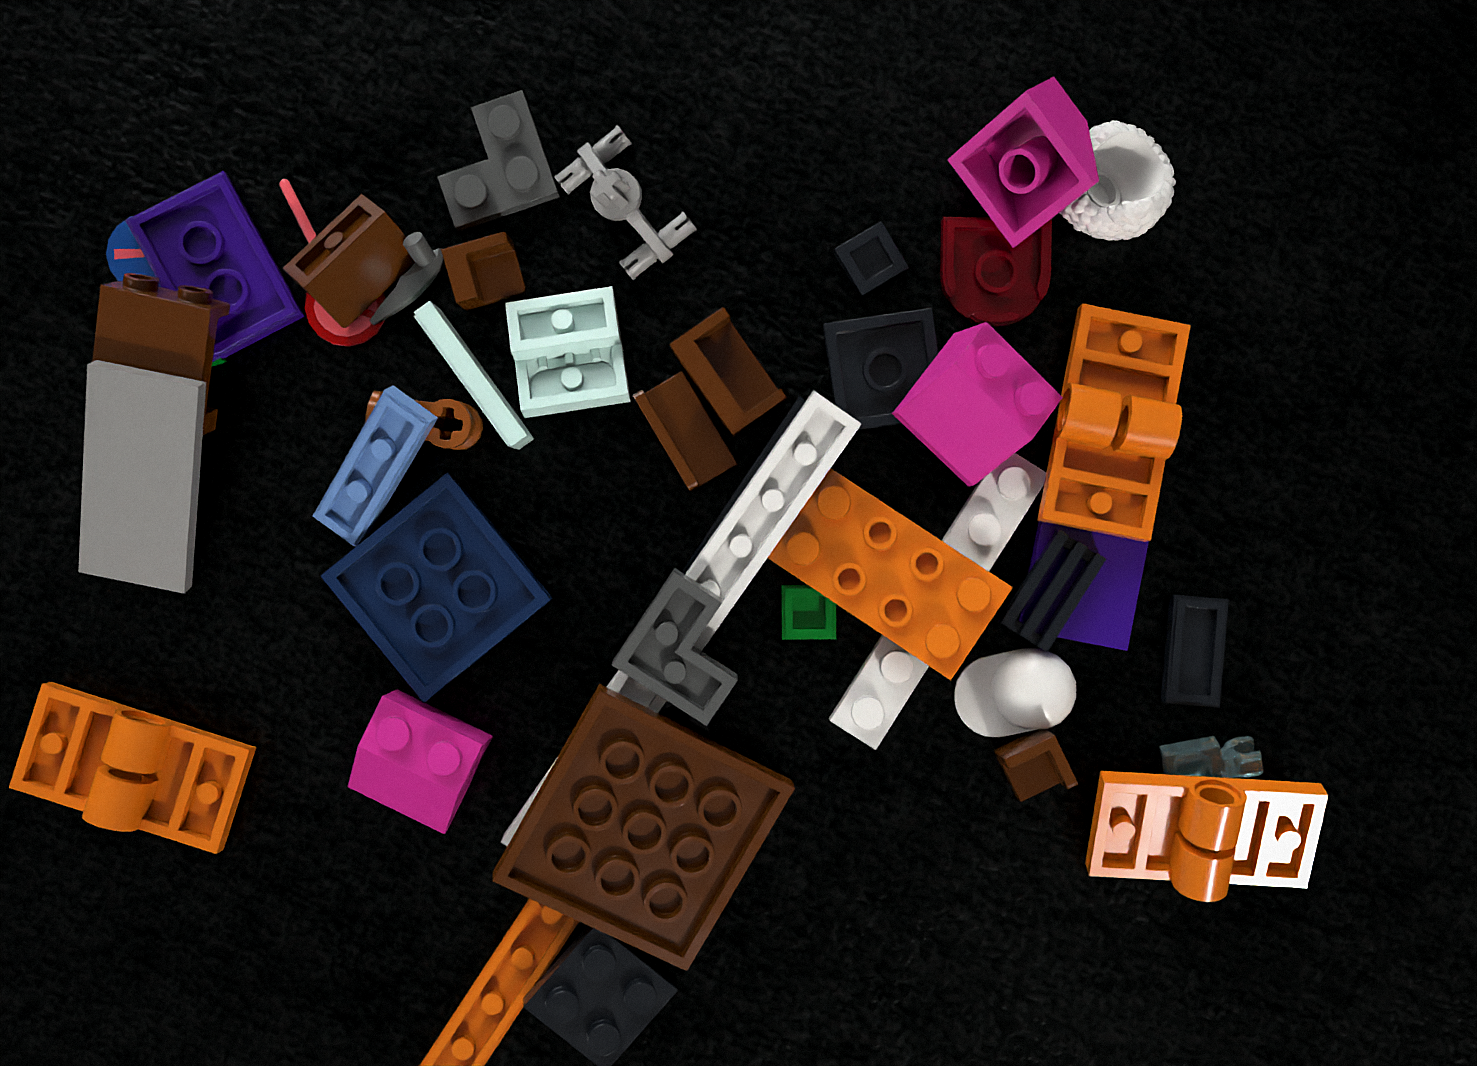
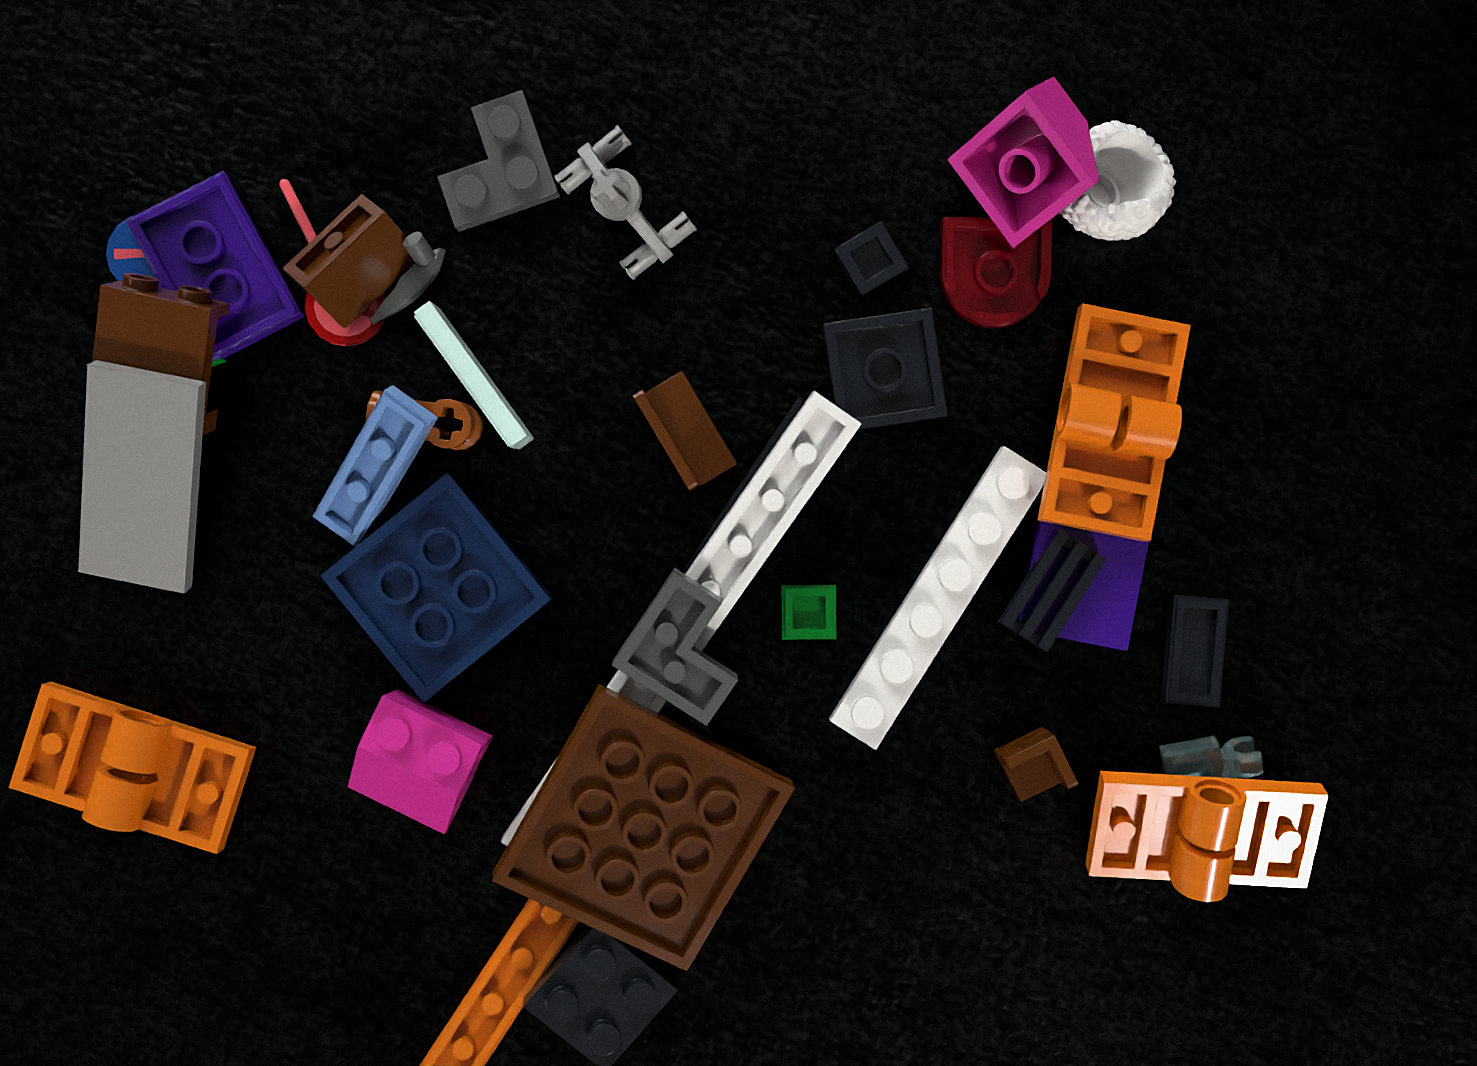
(484, 271): reddish brown panel -> none
(567, 352): light aqua slope -> none
(727, 373): reddish brown panel -> none
(890, 573): orange plate -> none
(977, 403): dark pink slope -> none
(1015, 692): white cap -> none

